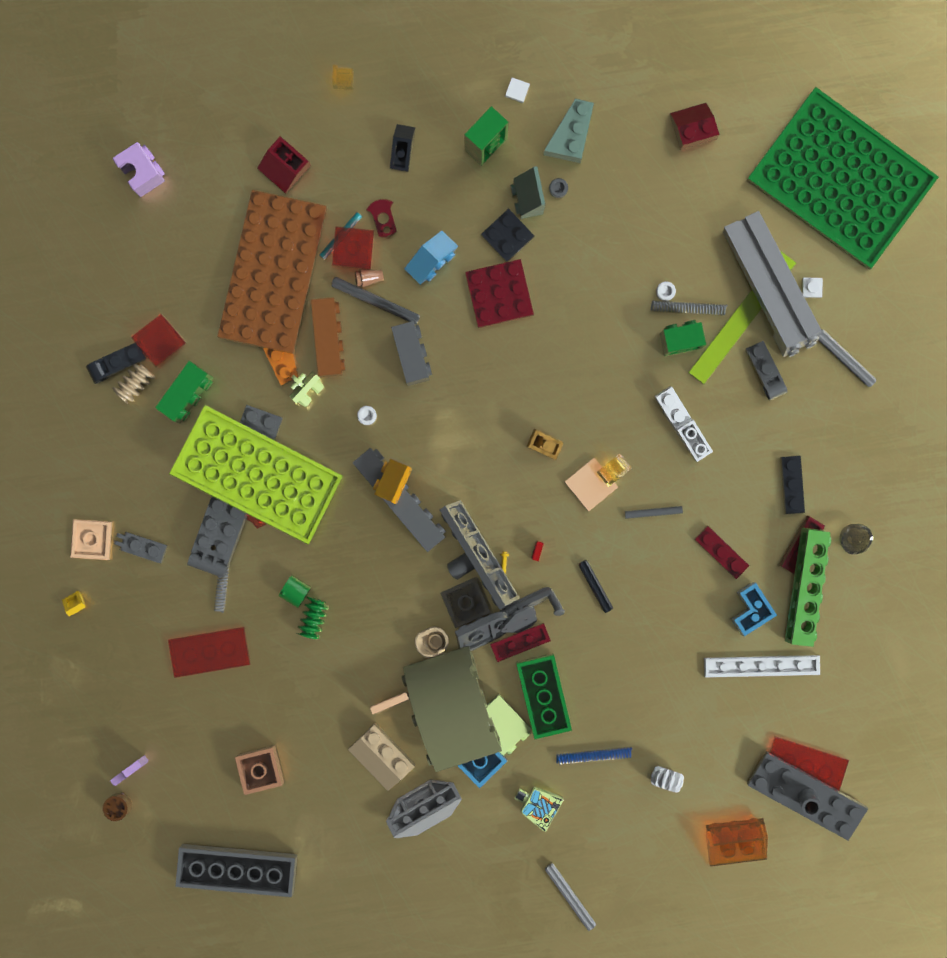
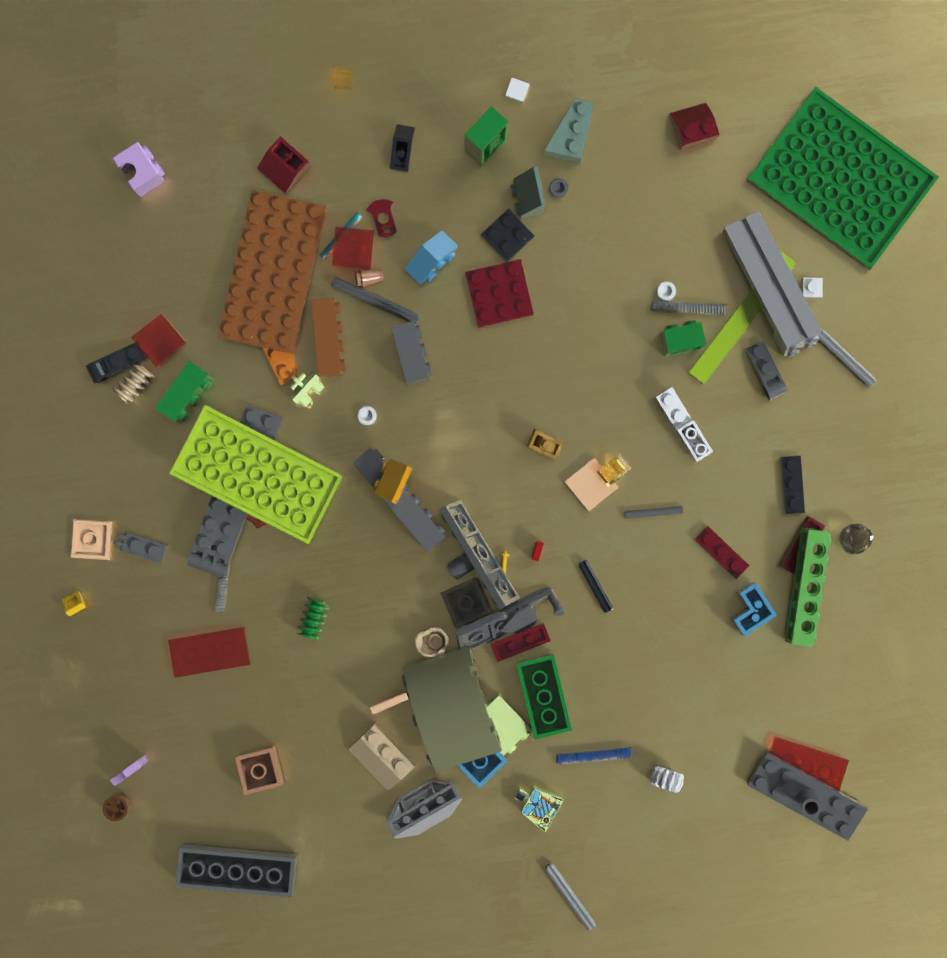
(294, 591): green piece -> none
(736, 842): clear orange slope -> none
(762, 666): white tile -> none

